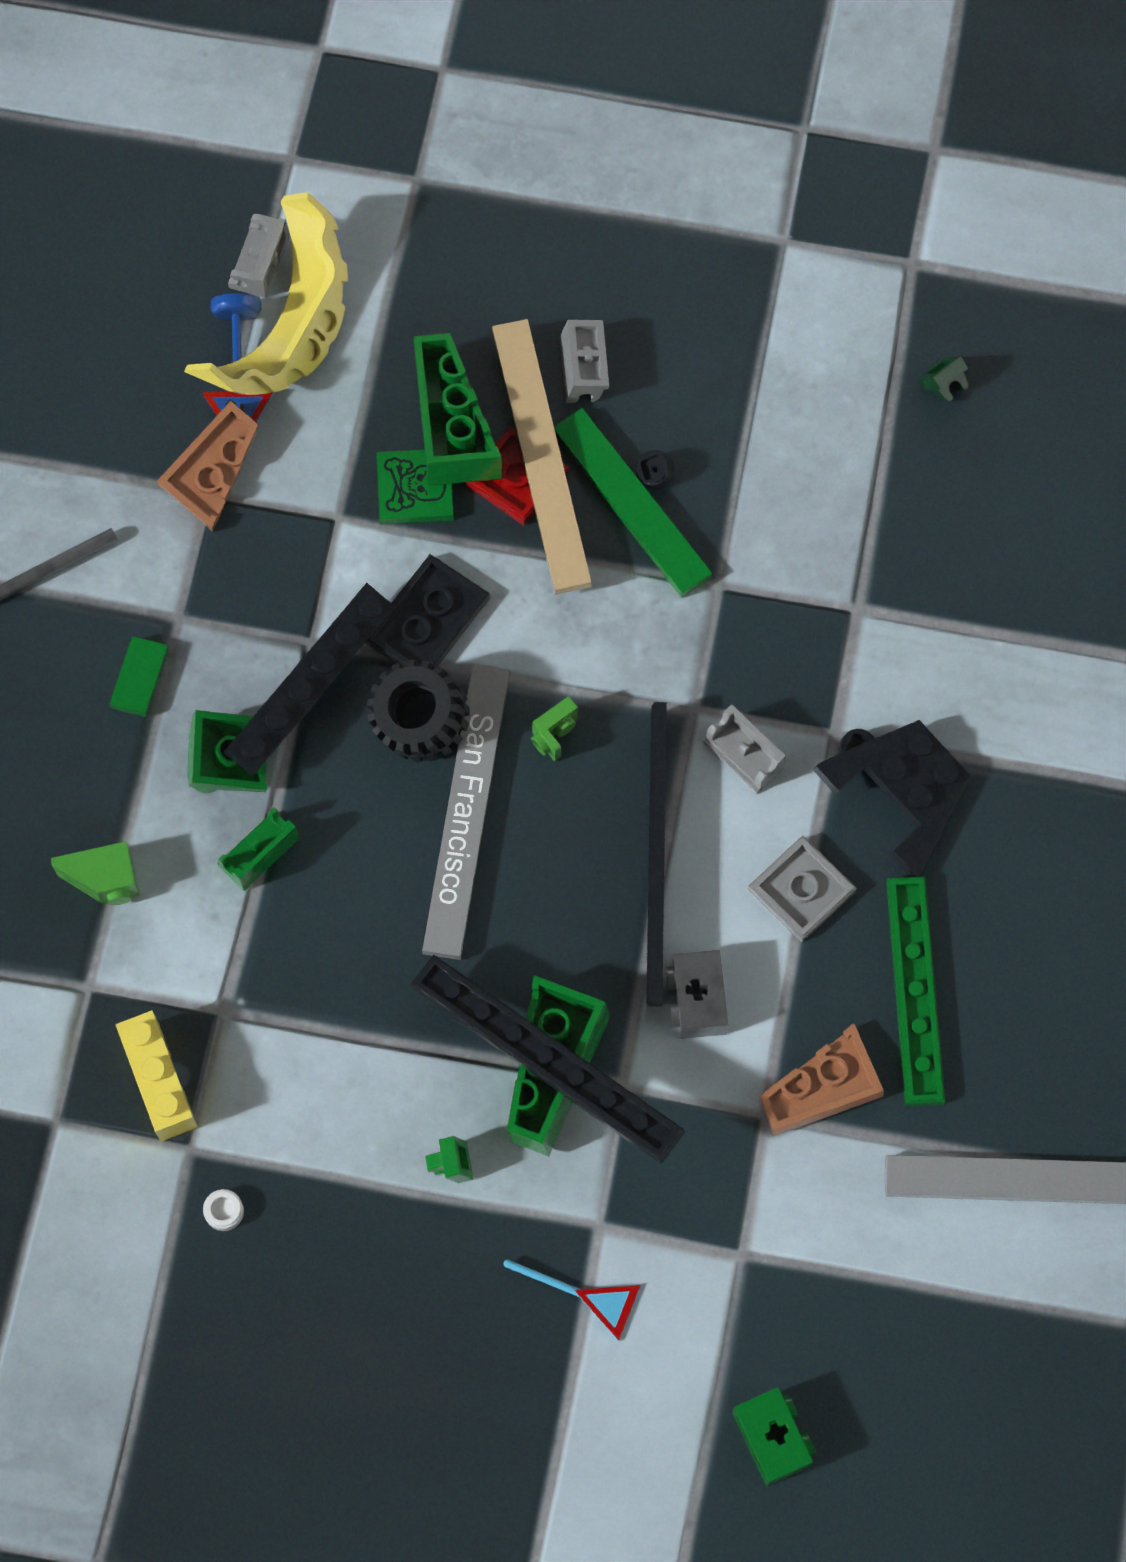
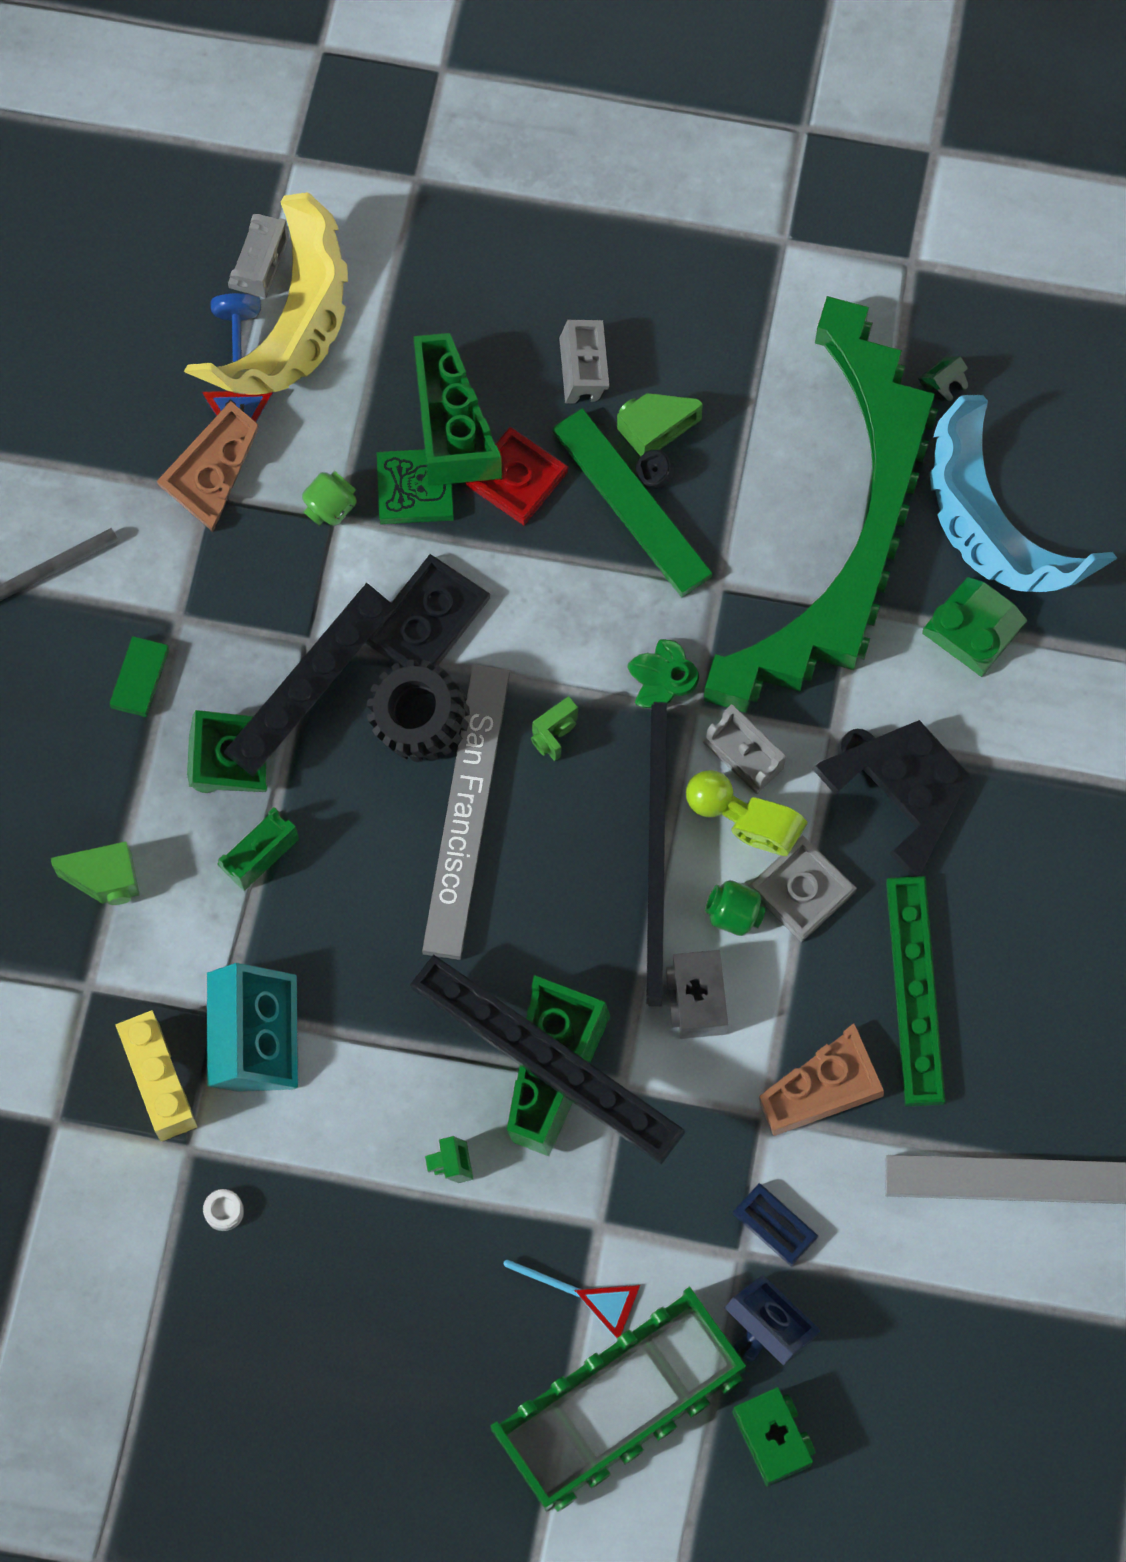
(251, 1029): none -> teal slope
(329, 499): none -> bright green head
(541, 457): tan tile -> none
(620, 1401): none -> clear window
(656, 420): none -> bright green slope
(658, 674): none -> green plate
(735, 908): none -> green head
(757, 823): none -> lime beam
(765, 1236): none -> dark blue tile
(770, 1322): none -> dark blue tile
(837, 621): none -> green arch
(975, 519): none -> medium azure windscreen
(975, 625): none -> green slope

